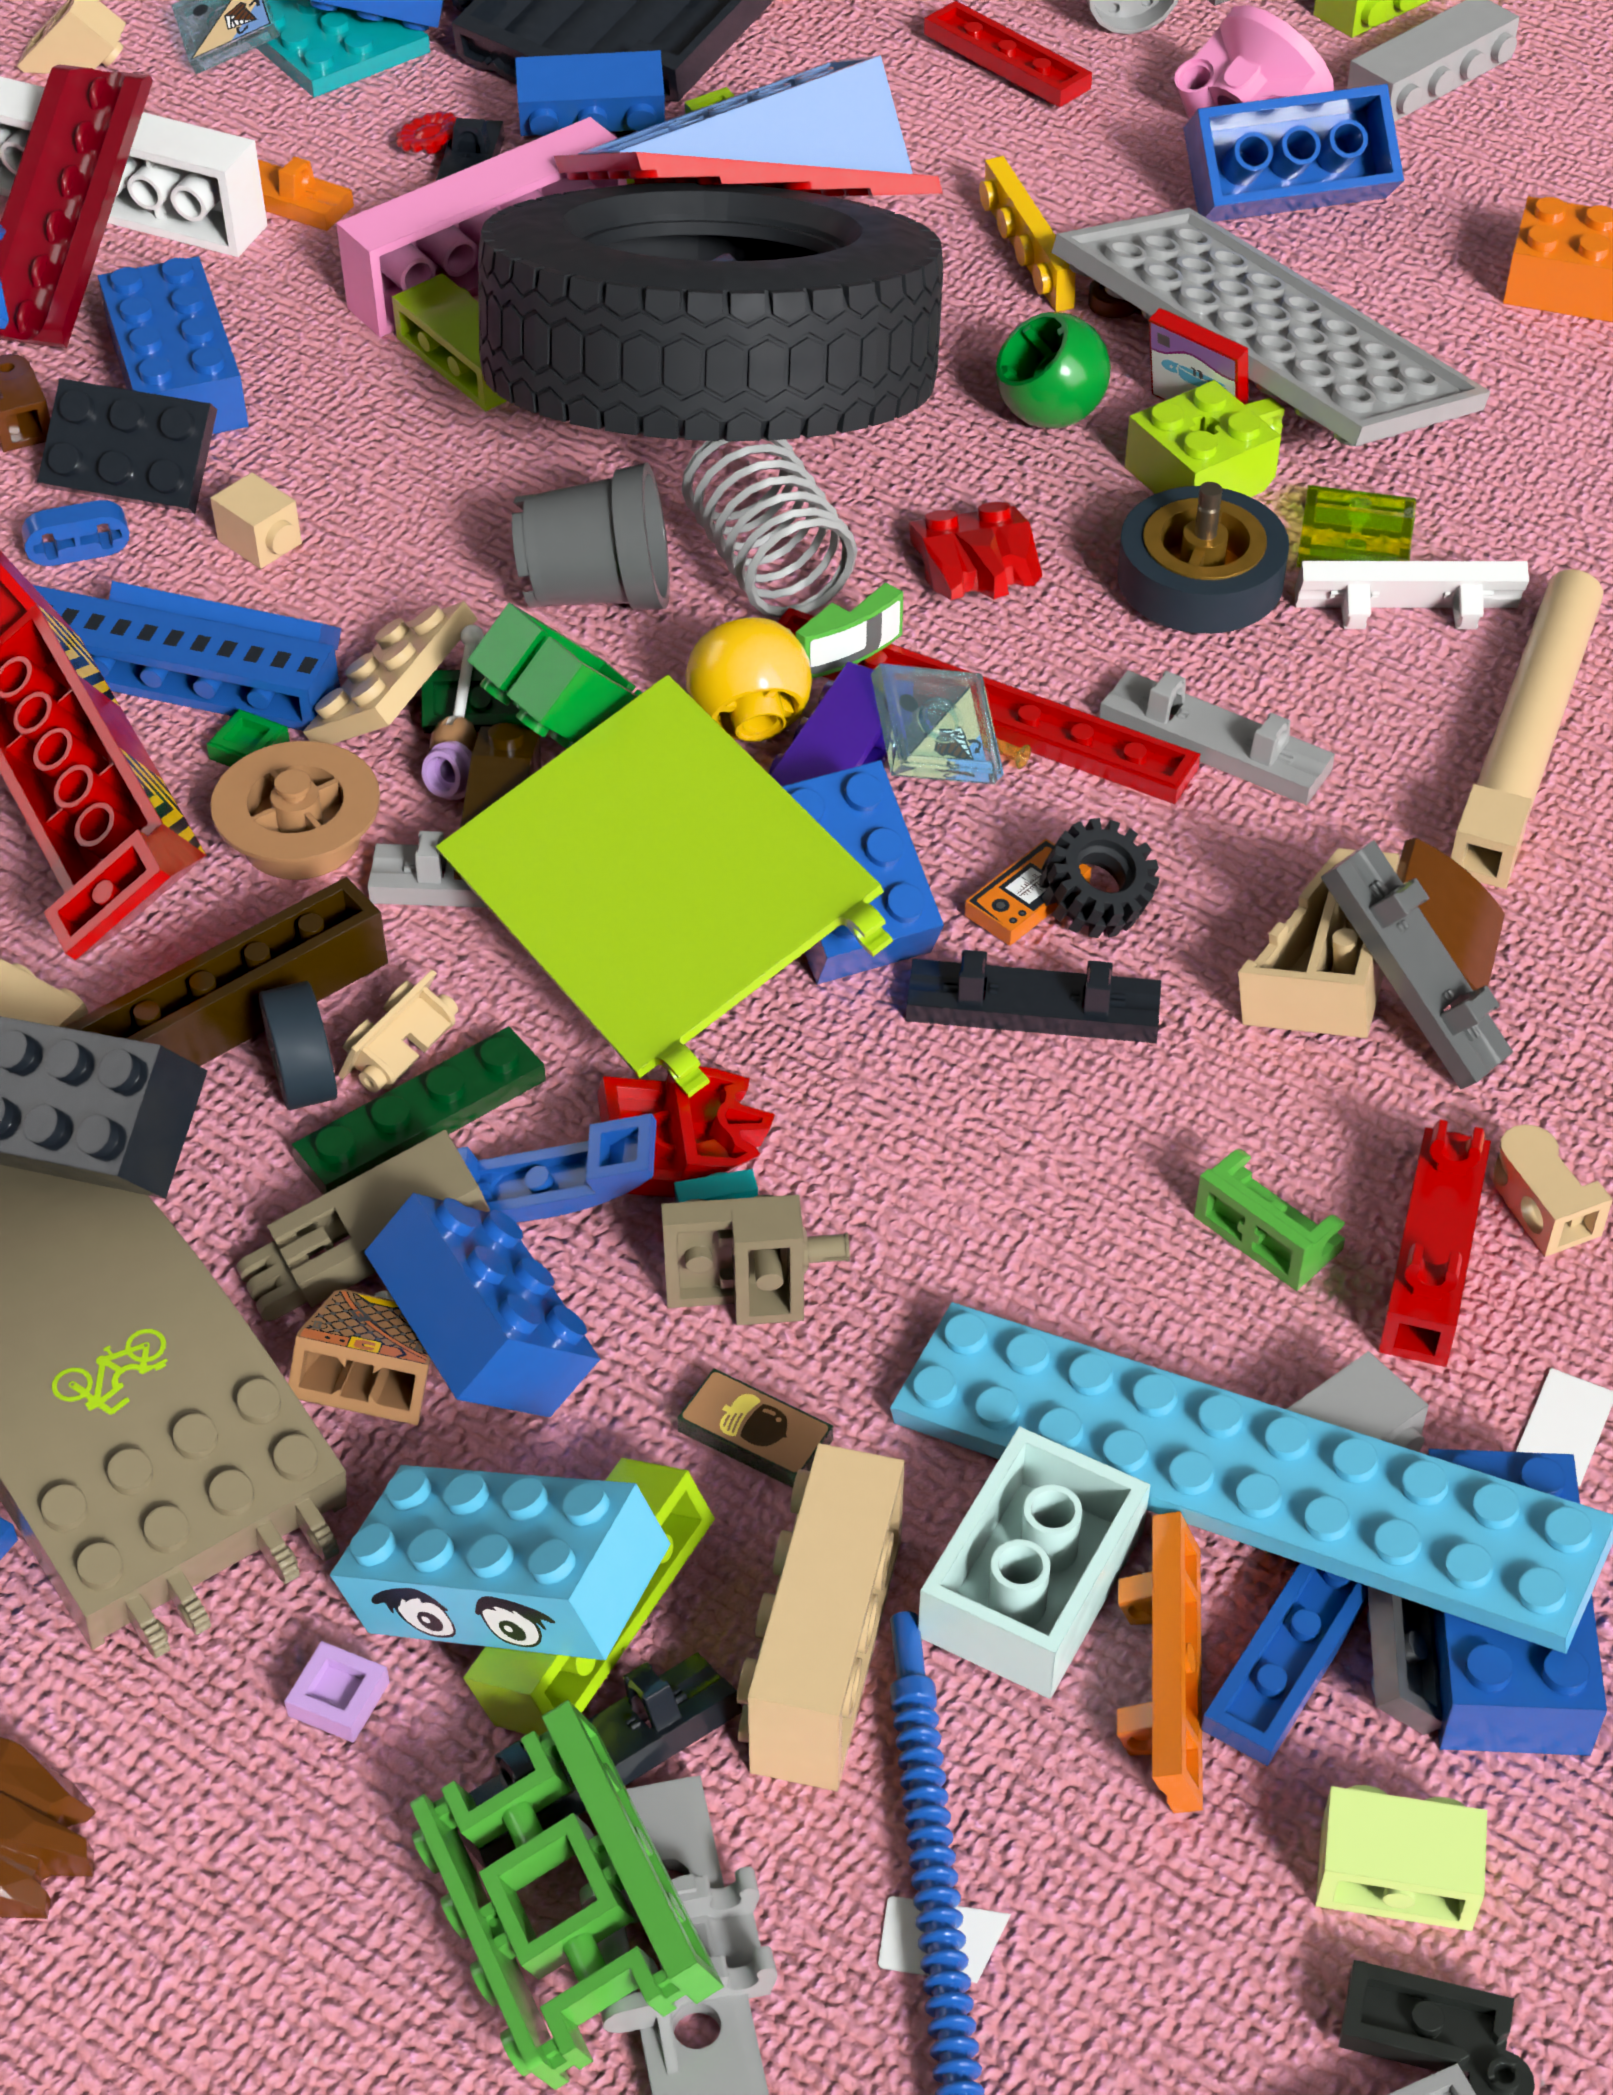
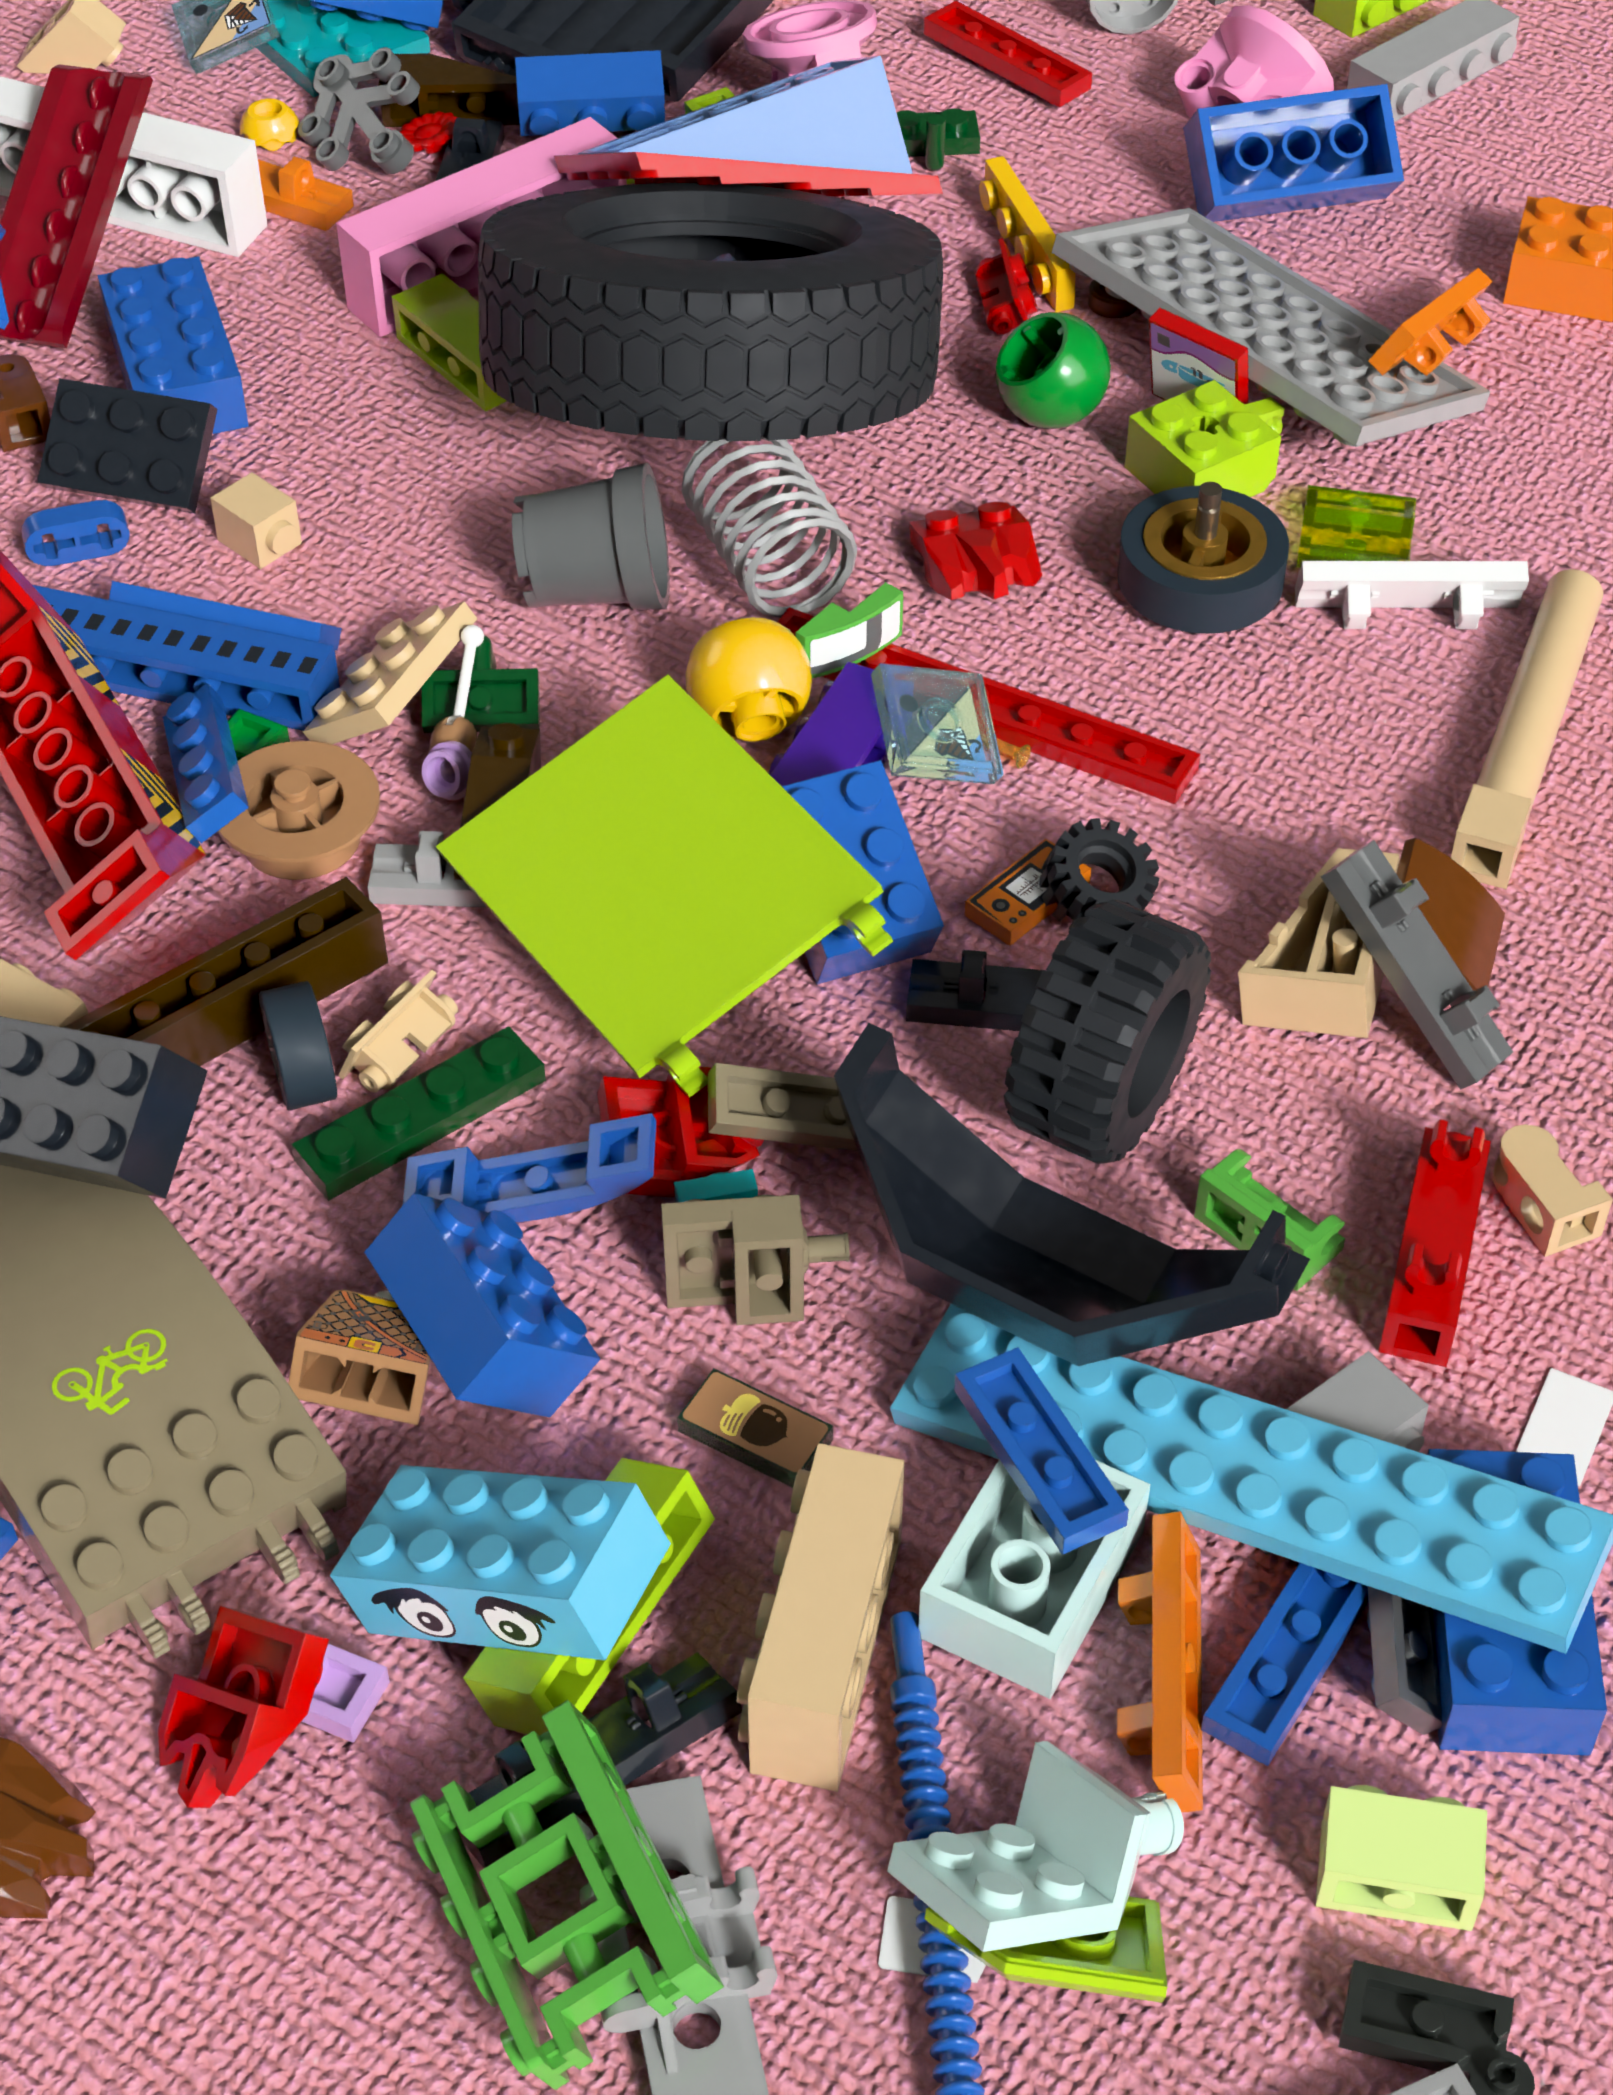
(204, 762): none -> blue plate
(242, 1705): none -> red plate
(269, 123): none -> yellow plate
(284, 1276): dark tan hinge -> none
(336, 82): none -> dark grey plant
(454, 88): none -> dark brown slope
(548, 677): green piece -> none
(776, 1107): none -> dark tan plate
(810, 35): none -> bright pink piece
(939, 134): none -> dark green plate
(1005, 290): none -> red hinge
(1028, 1254): none -> black panel
(1041, 1450): none -> blue plate
(1052, 1872): none -> light aqua plate
(1107, 1031): none -> black tyre
(1109, 1963): none -> lime tile
(1225, 740): light grey hinge -> none
(1420, 338): none -> orange hinge

